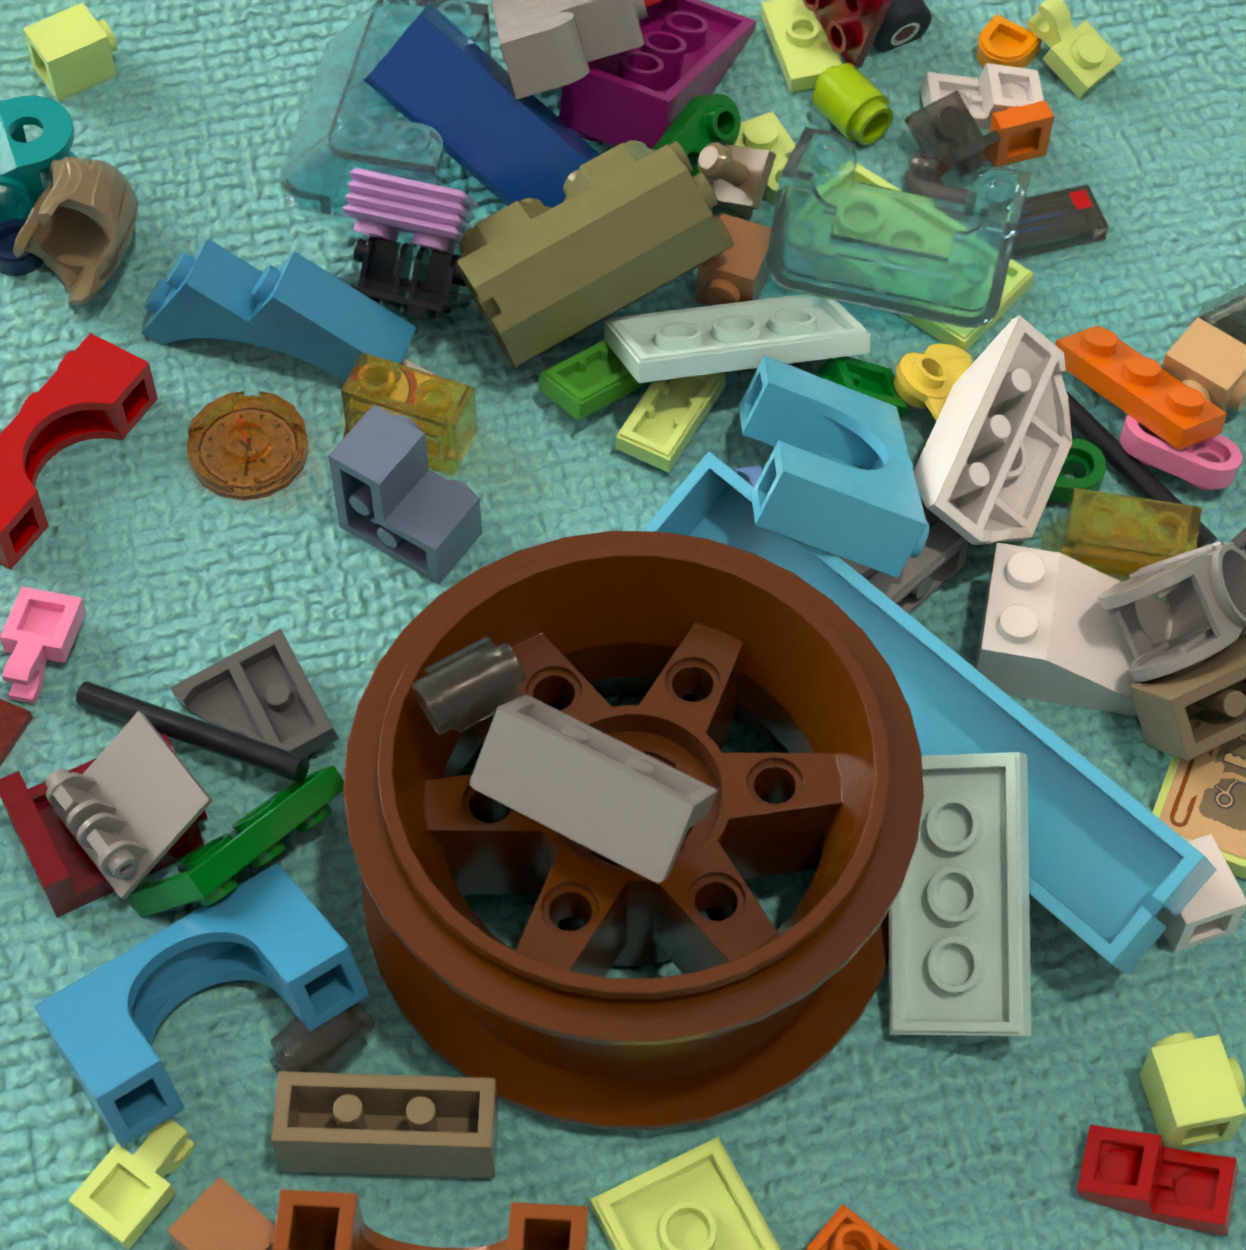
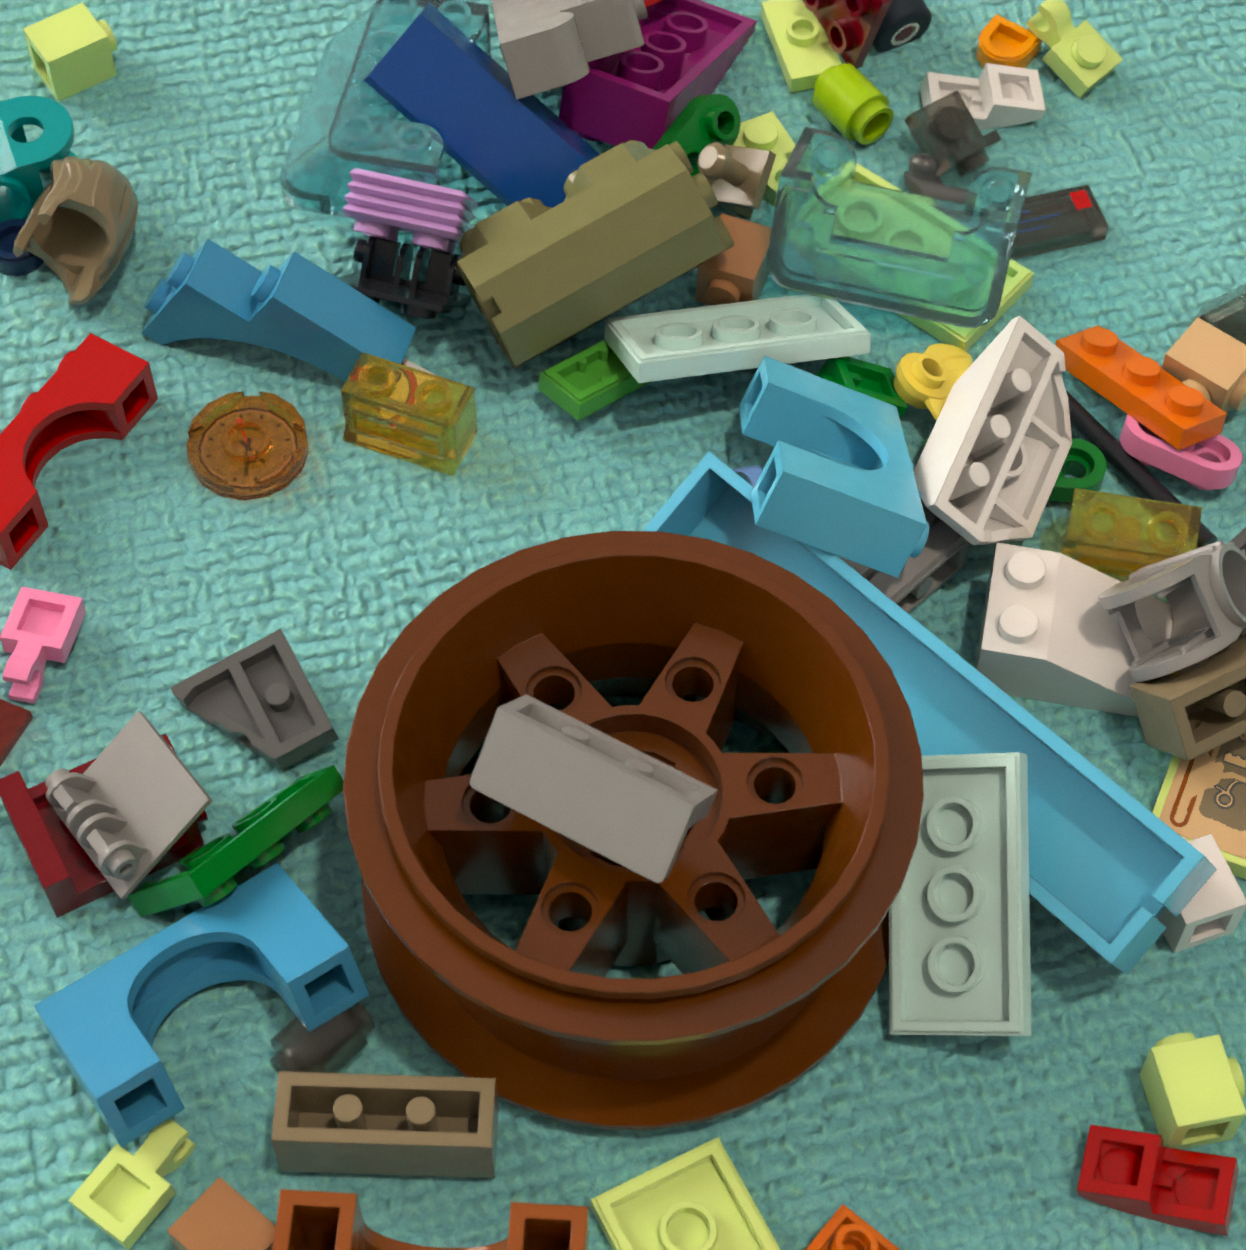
(195, 732): black bar -> none
(396, 501): sand blue brick -> none
(469, 685): clear smoke brick -> none
(668, 418): yellowish green plate -> none
(1023, 133): orange plate -> none

